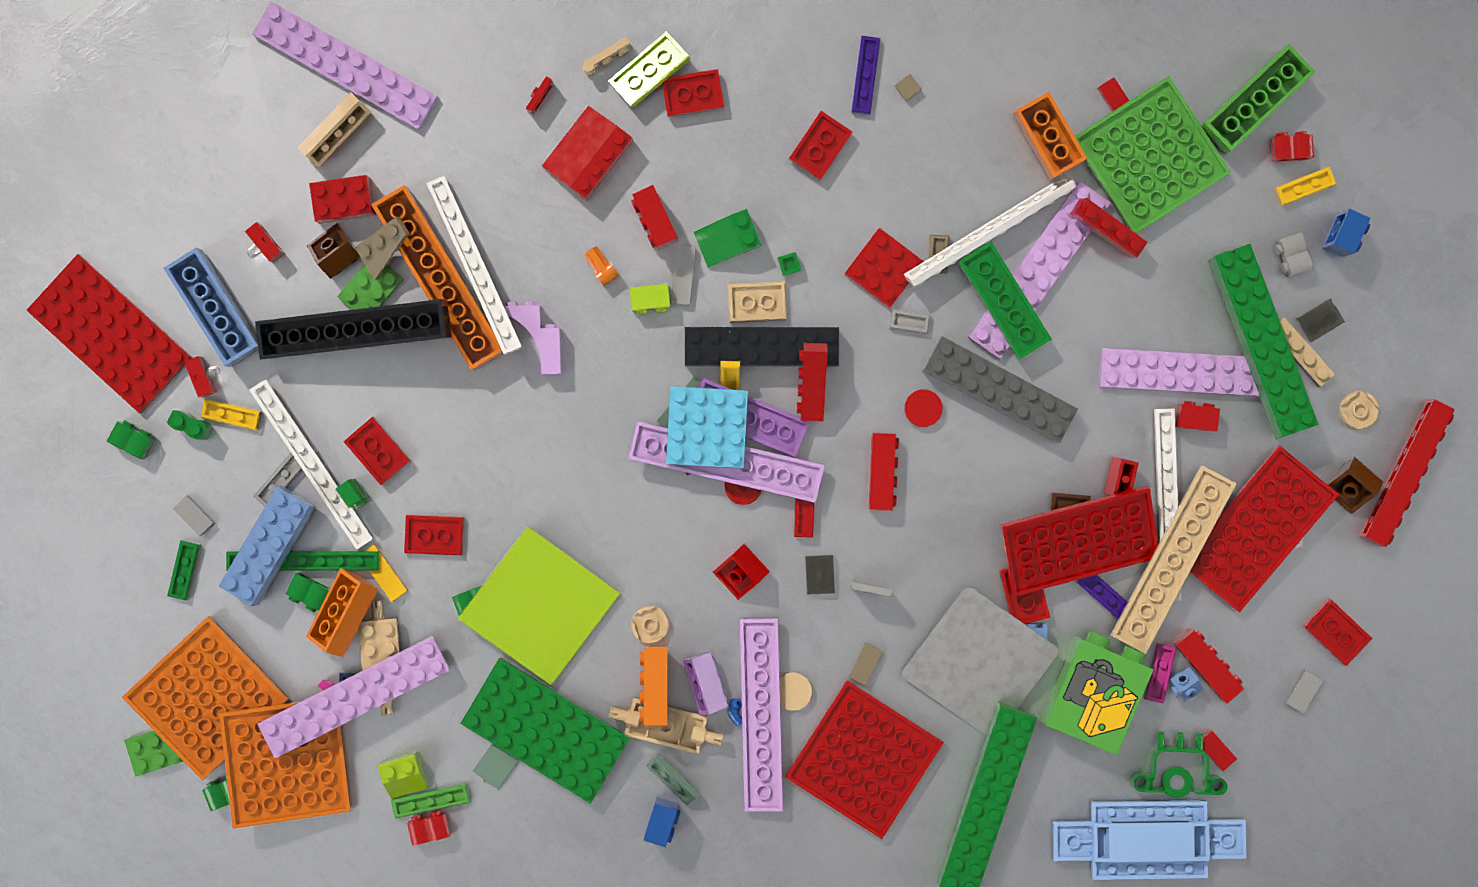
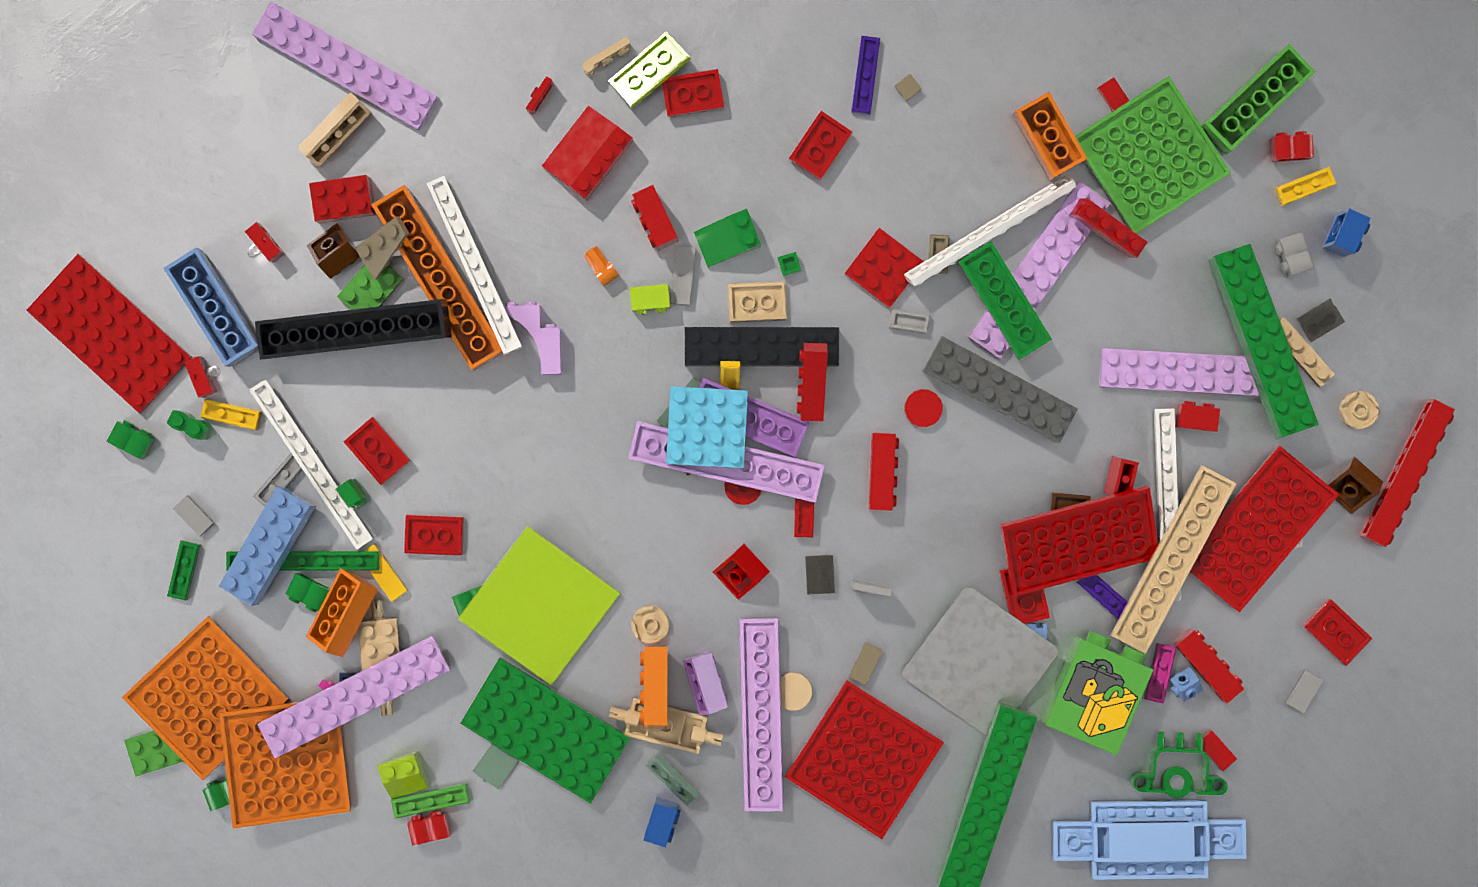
(733, 711): blue arm -> none

